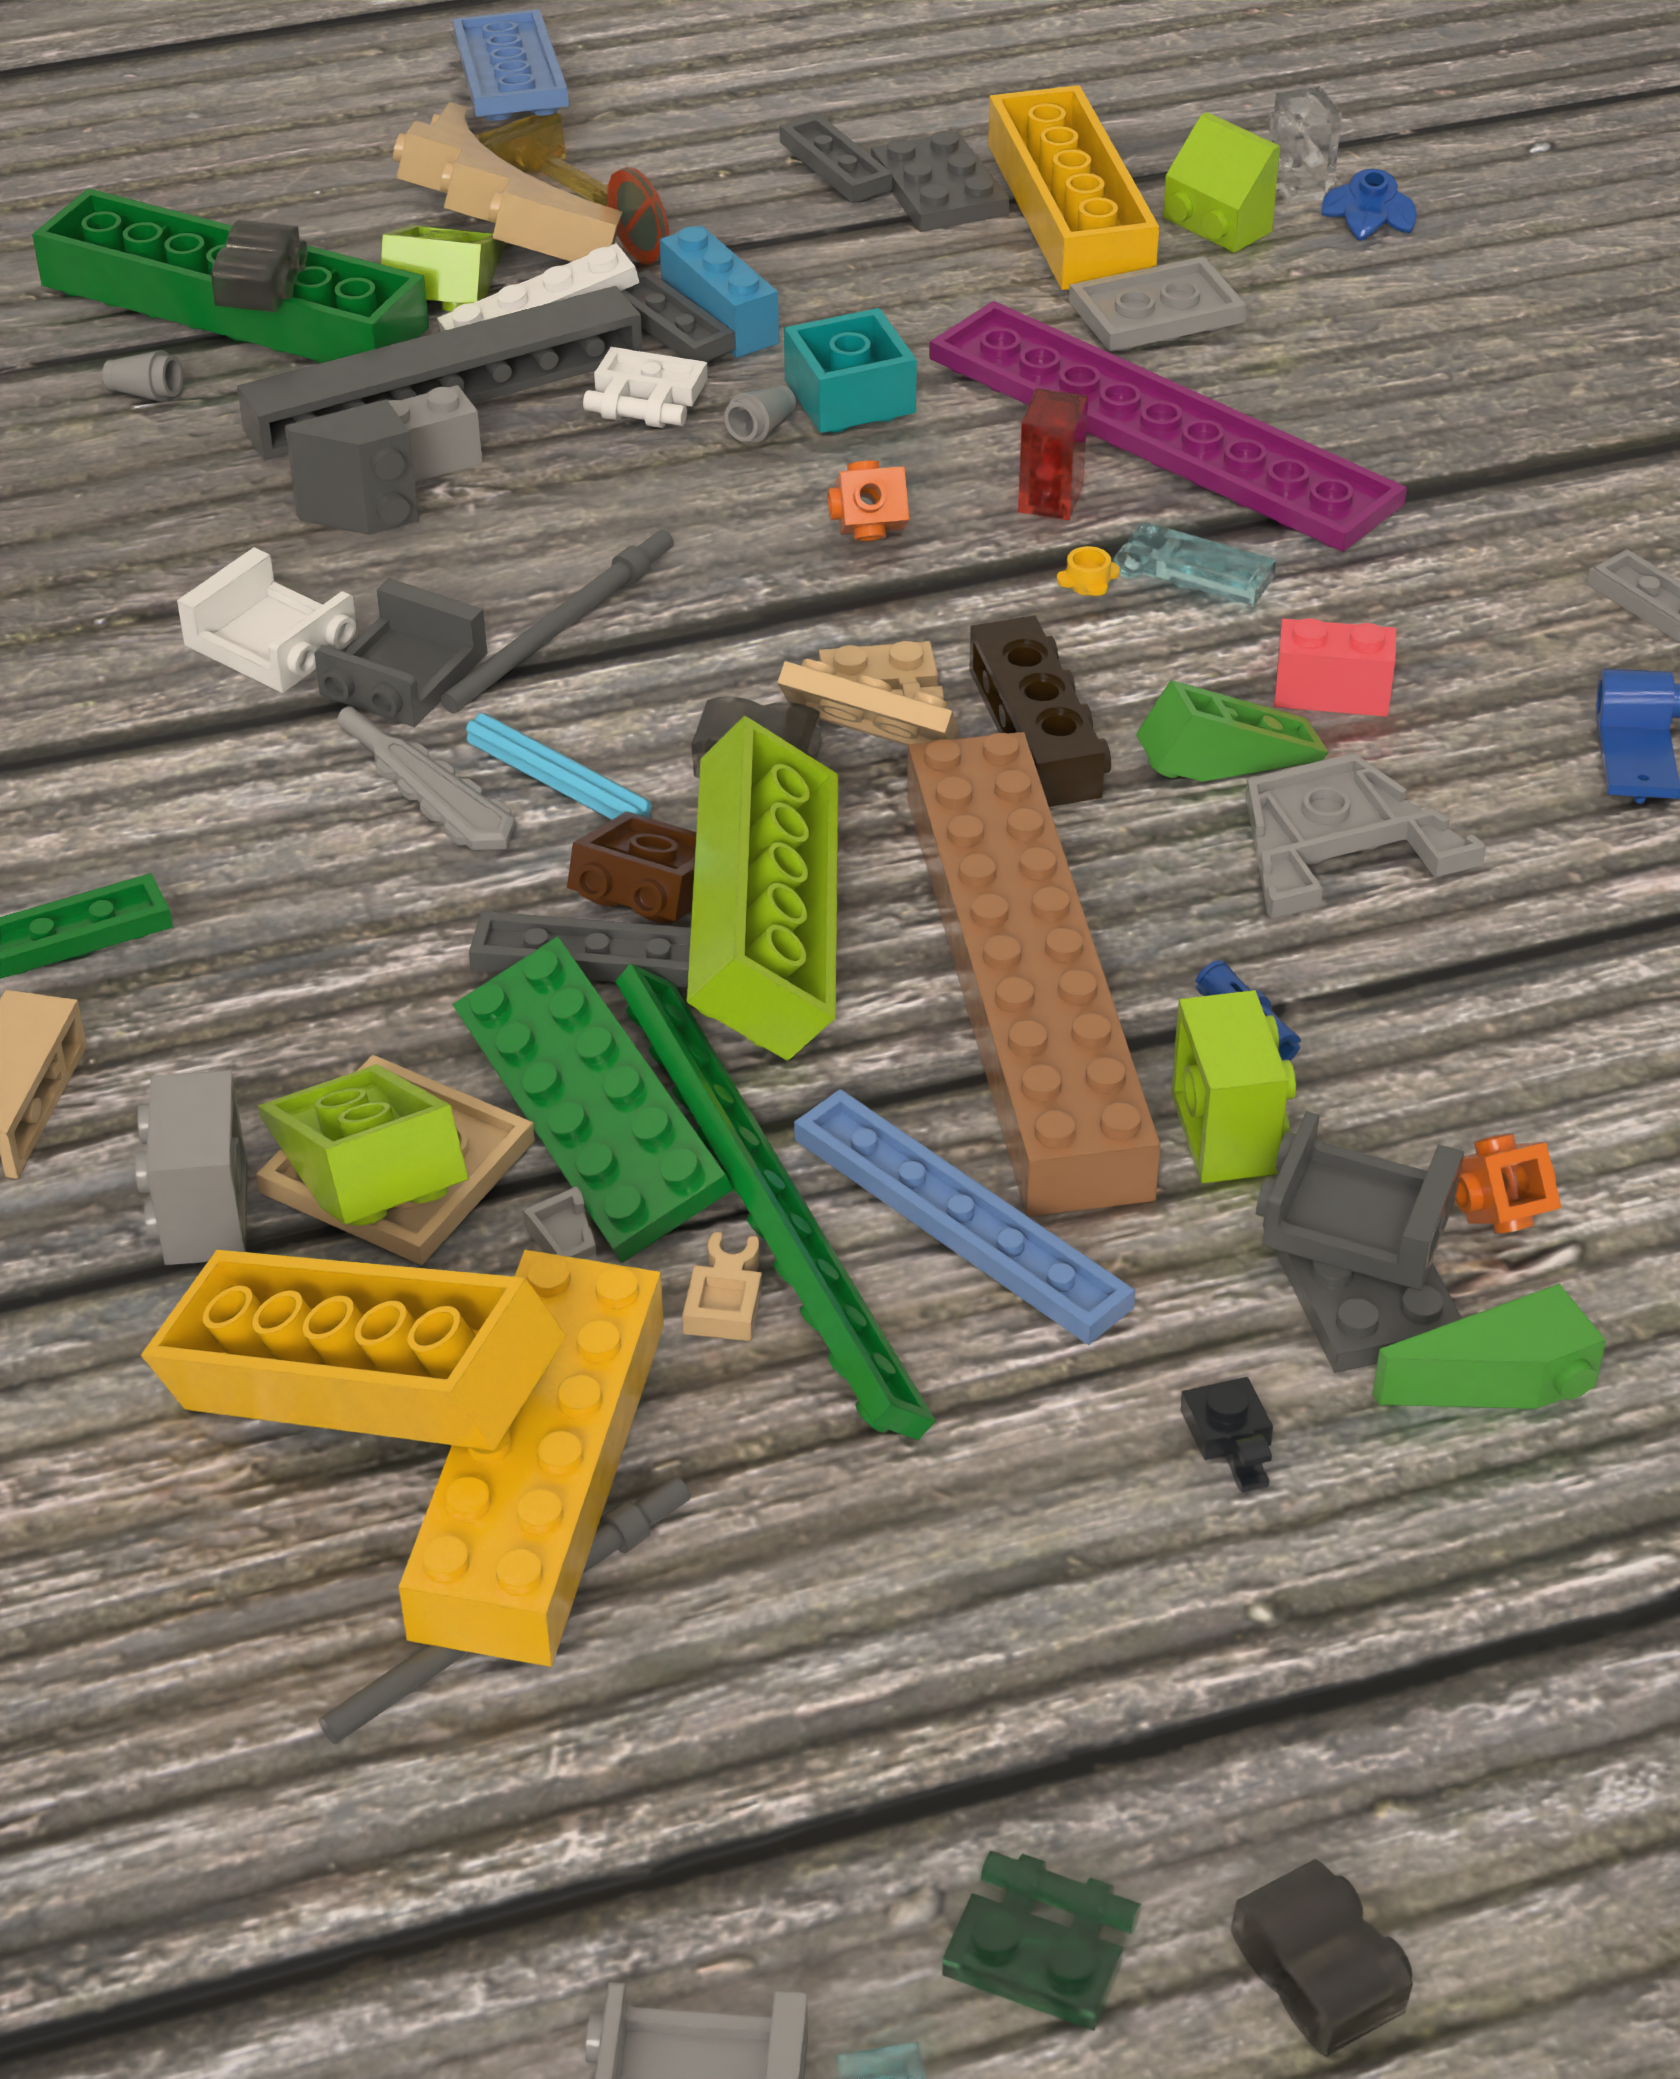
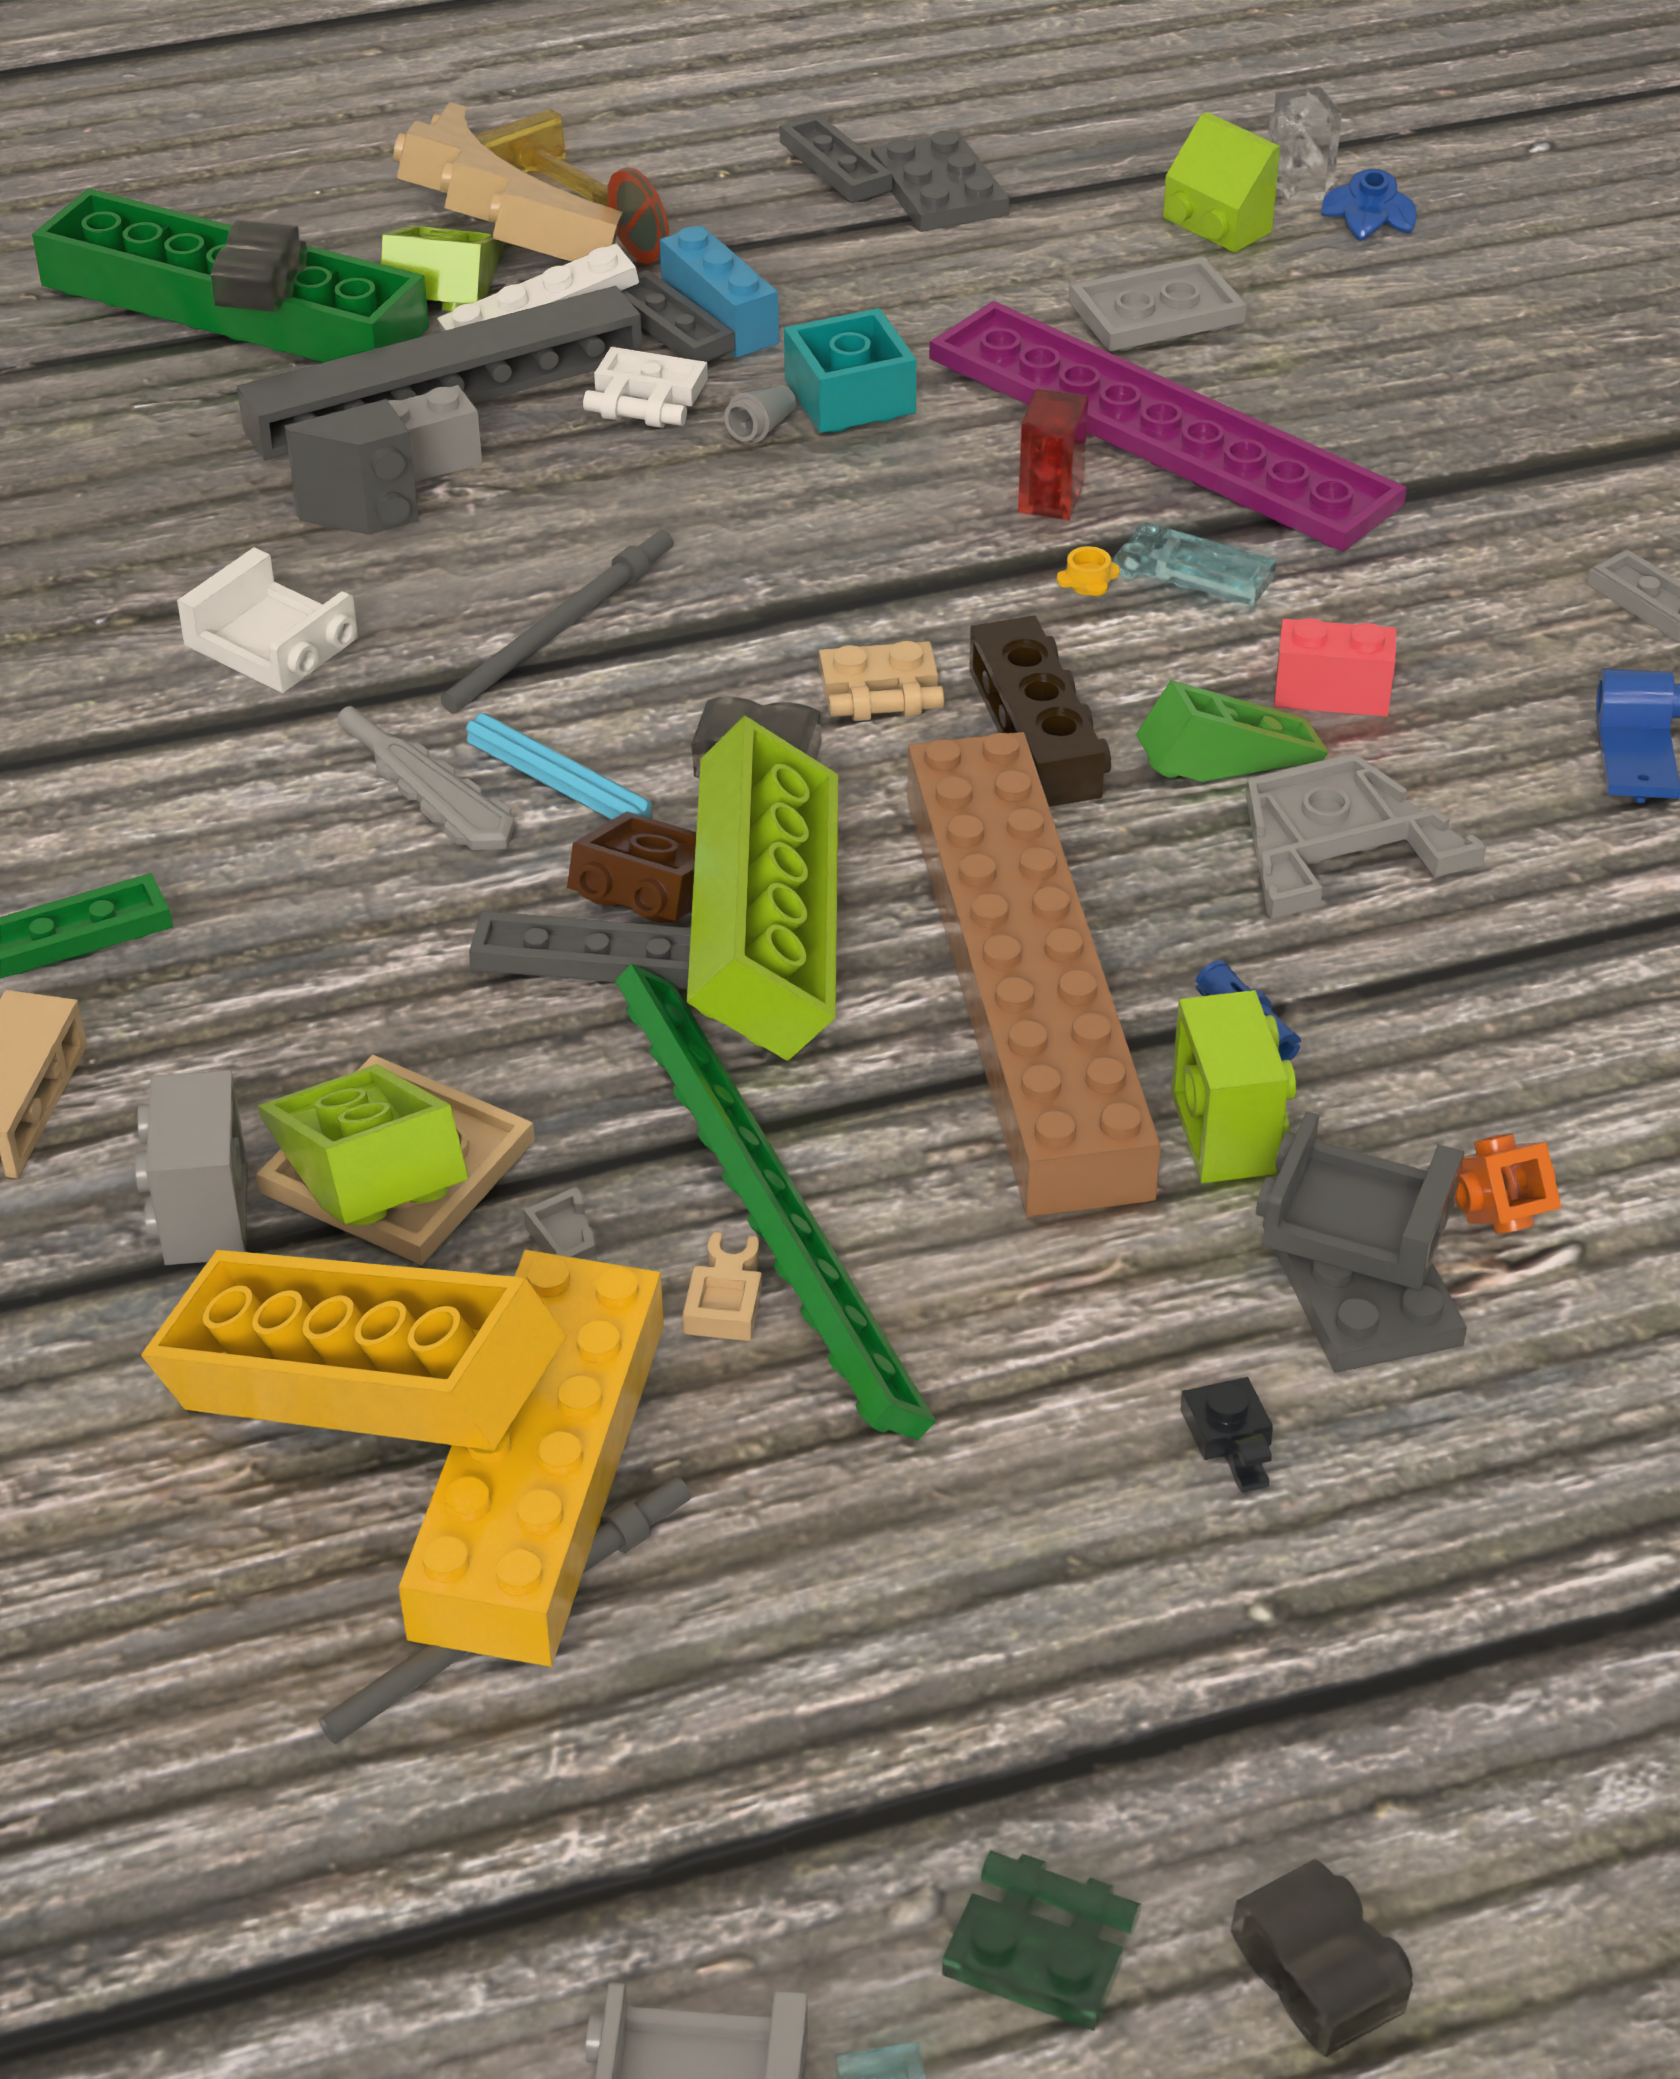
(146, 375): light grey cone -> none
(406, 656): dark grey panel -> none
(510, 64): medium blue plate -> none
(592, 1099): green plate -> none
(868, 704): tan plate -> none
(882, 487): orange brick -> none
(965, 1216): medium blue plate -> none
(1071, 185): yellow brick -> none
(1498, 1358): bright green slope -> none

